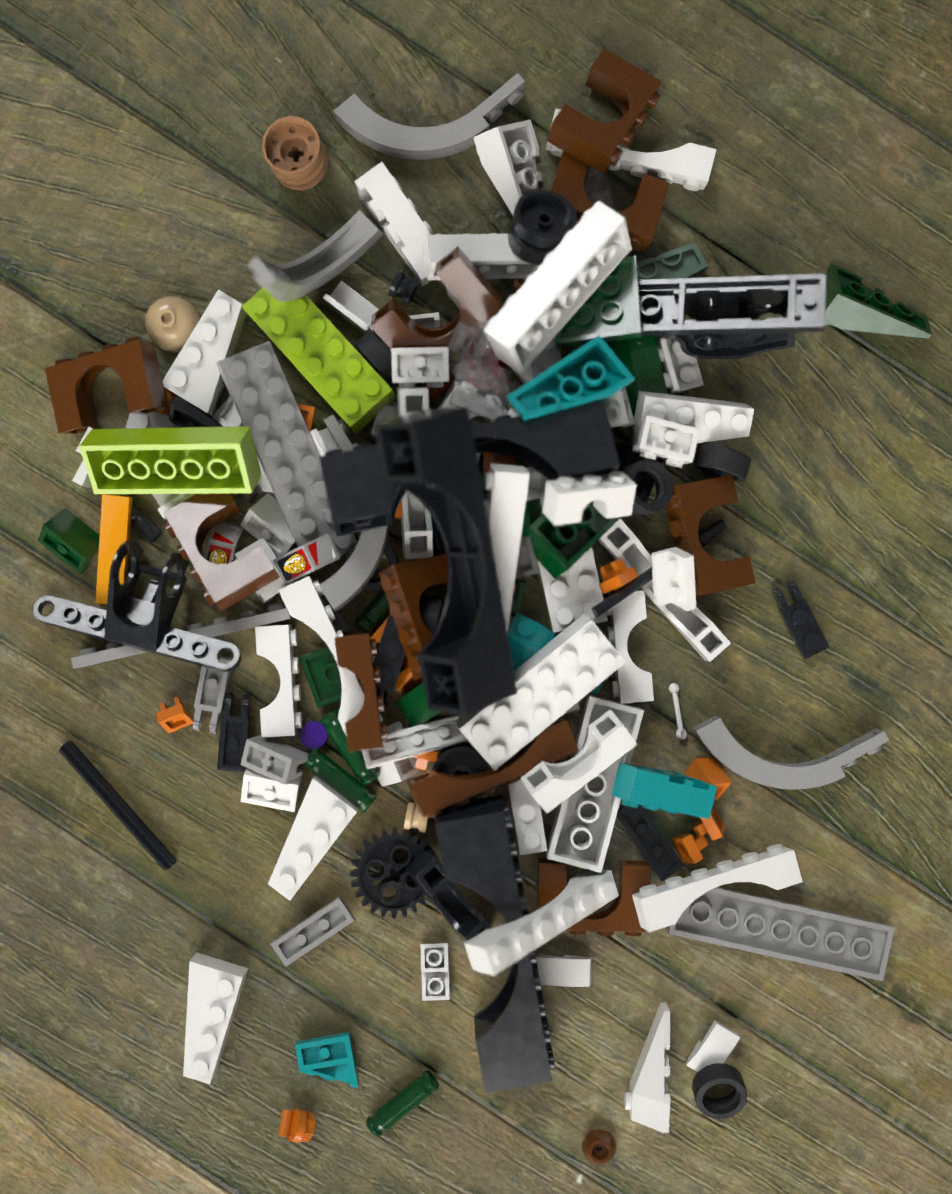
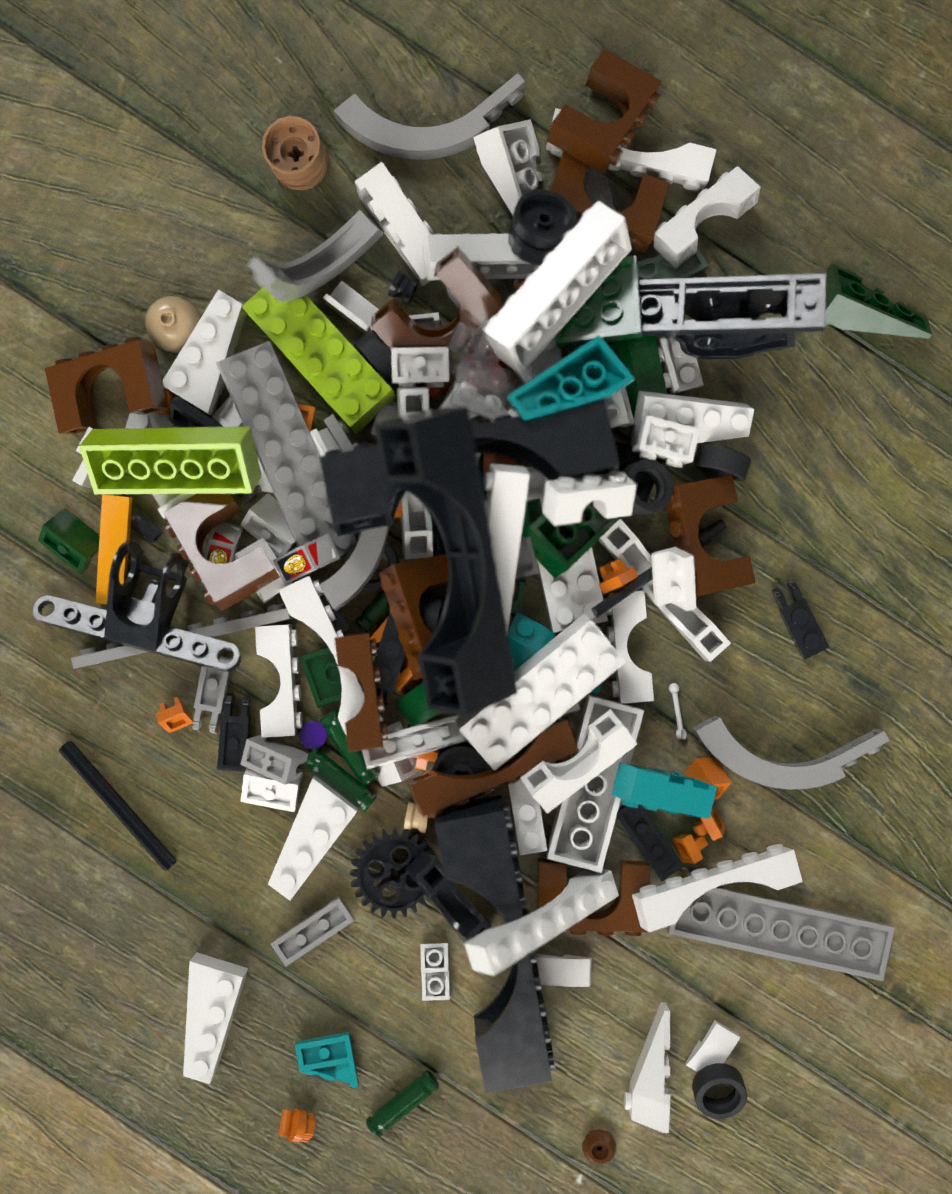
(730, 196): none -> white arch

